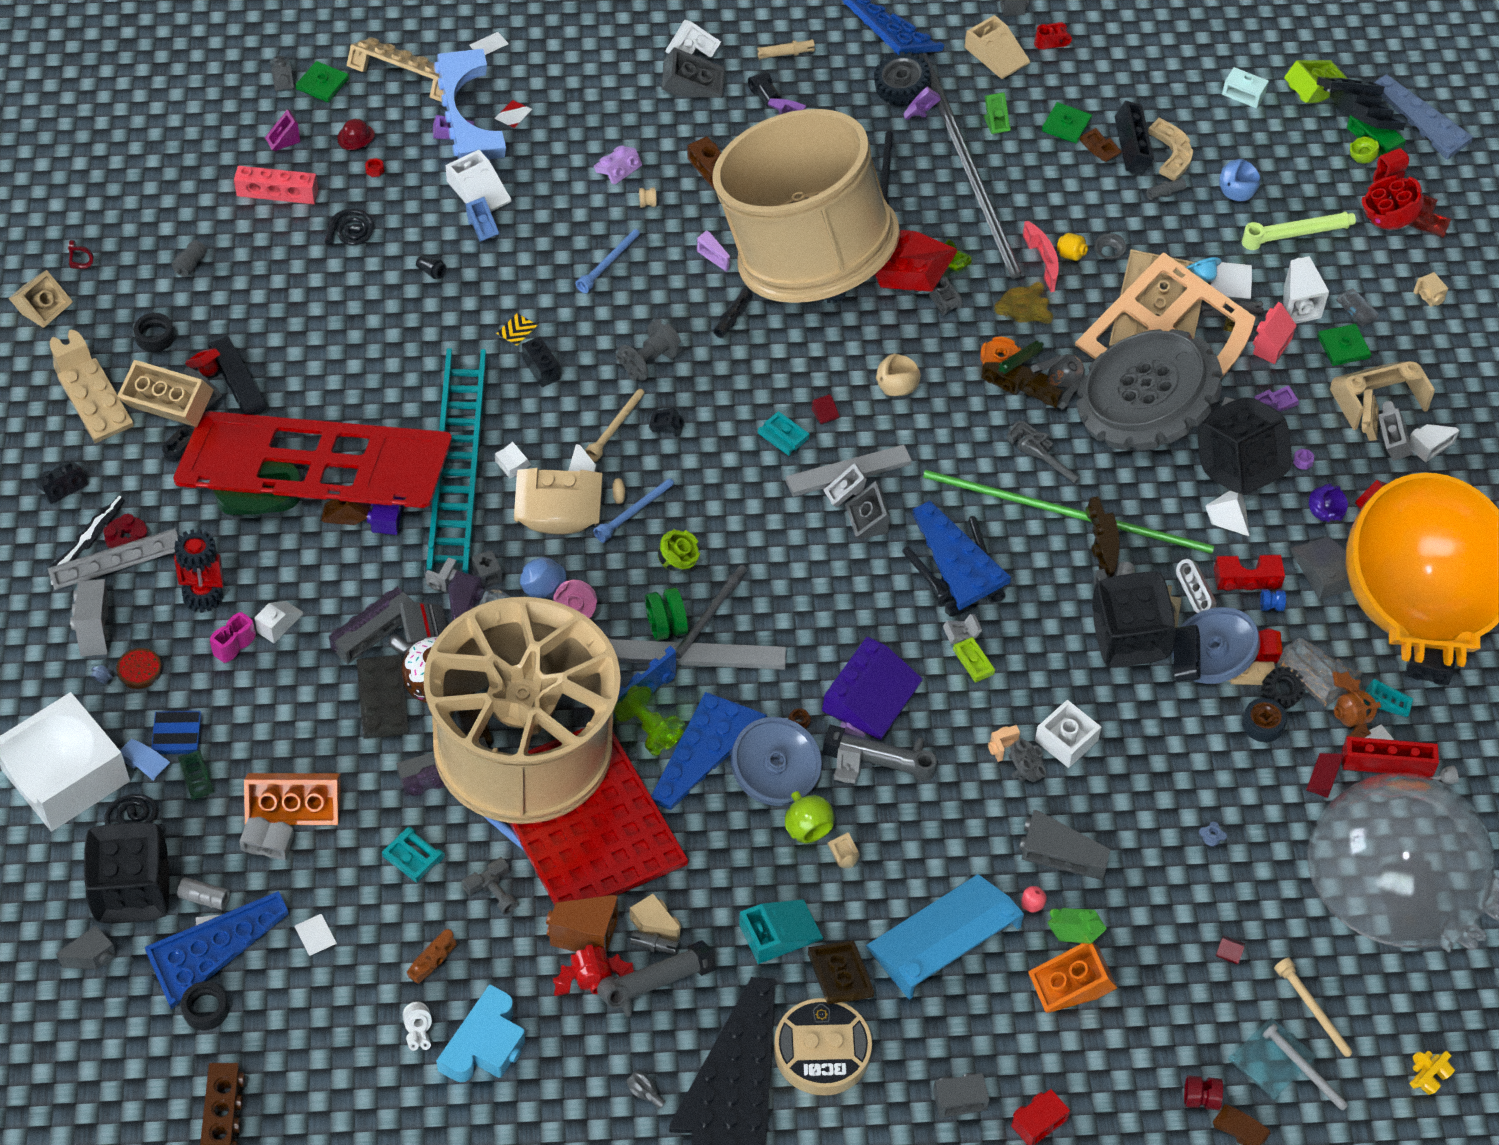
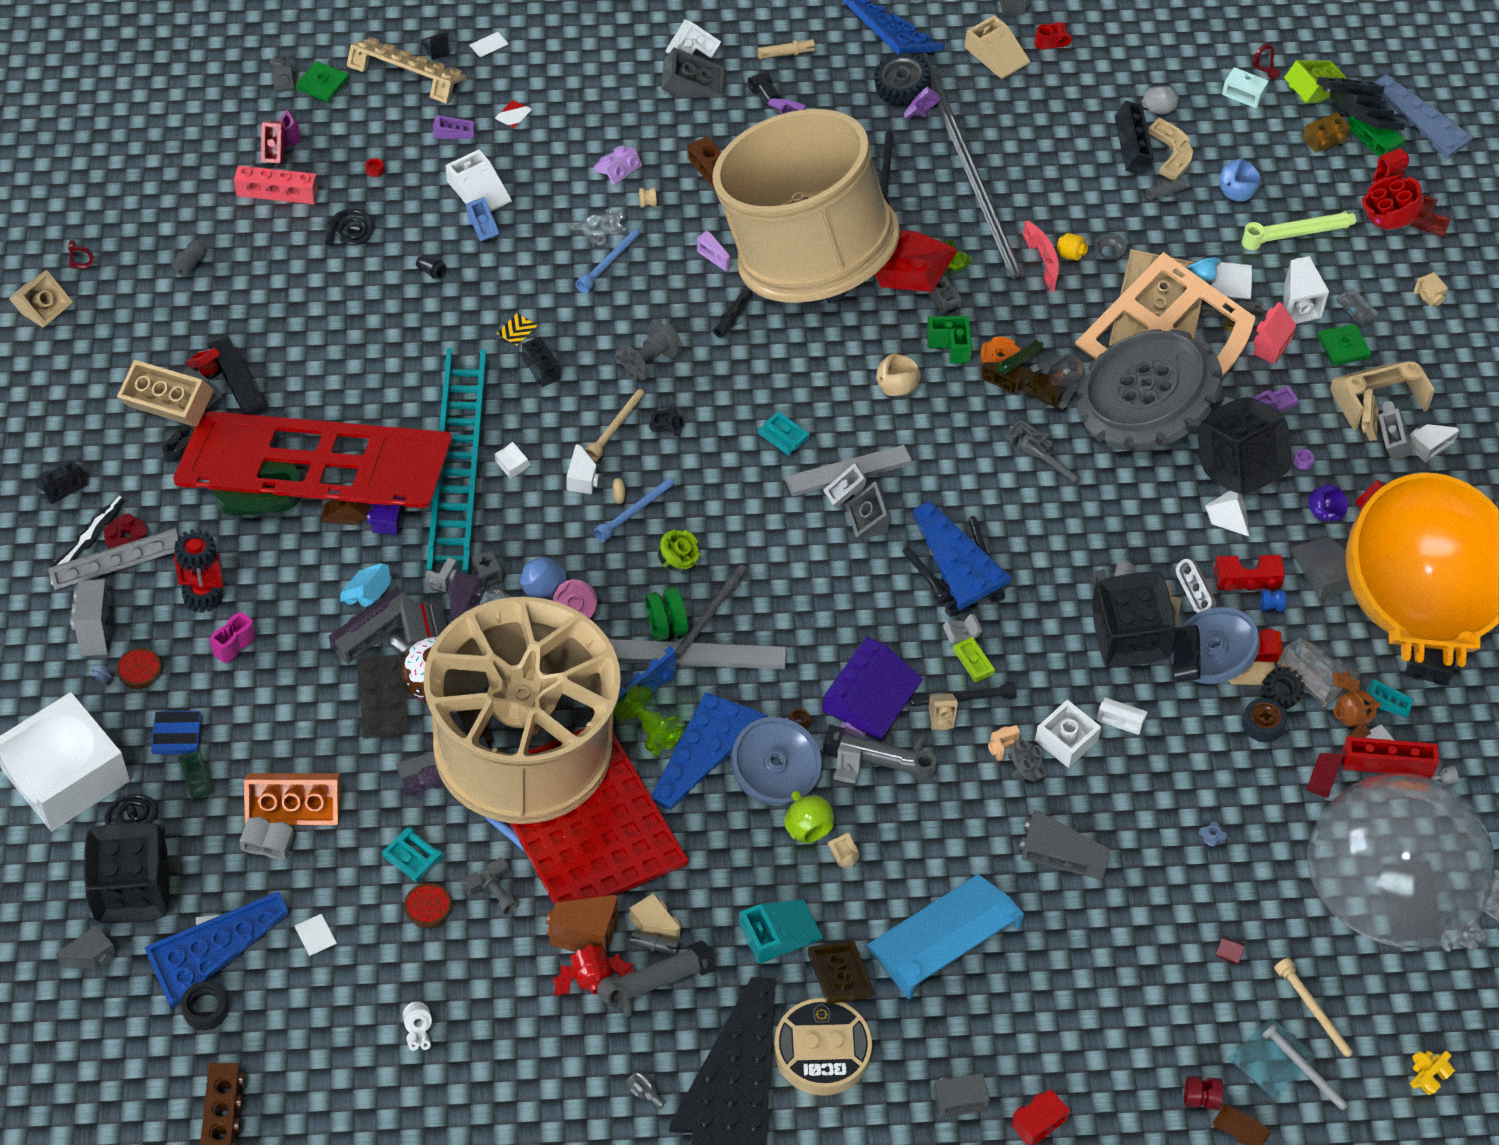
(89, 388): tan hinge -> none
(146, 759): light blue slope -> none
(154, 320): black tyre -> none
(203, 893): light grey axle -> none
(273, 141): none -> brick
(276, 619): white slope -> none
(355, 134): dark red hat -> none
(367, 585): none -> medium azure slope
(427, 905): none -> tile
(432, 956): dark orange hinge -> none
(436, 45): none -> black slope
(455, 71): light blue arch -> none
(484, 1039): medium azure brick -> none
(558, 500): tan slope -> none
(597, 227): none -> clear animal
(825, 409): dark red slope -> none
(942, 711): none -> tan slope
(950, 333): none -> green brick
(997, 113): bright green slope -> none
(1007, 691): none -> black piece
(1025, 304): clear yellow tile -> none
(1033, 899): coral piece -> none
(1065, 510): bright green piece -> none
(1066, 122): green plate -> none
(1073, 978): orange slope -> none
(1076, 925): bright green brick -> none
(1099, 145): reddish brown slope -> none
(1107, 536): dark brown slope -> none
(1121, 716): none -> white panel
(1160, 100): none -> light grey hair
(1273, 73): none -> dark red piece
(1326, 132): none -> pearl gold brick
(1364, 150): lime hair -> none

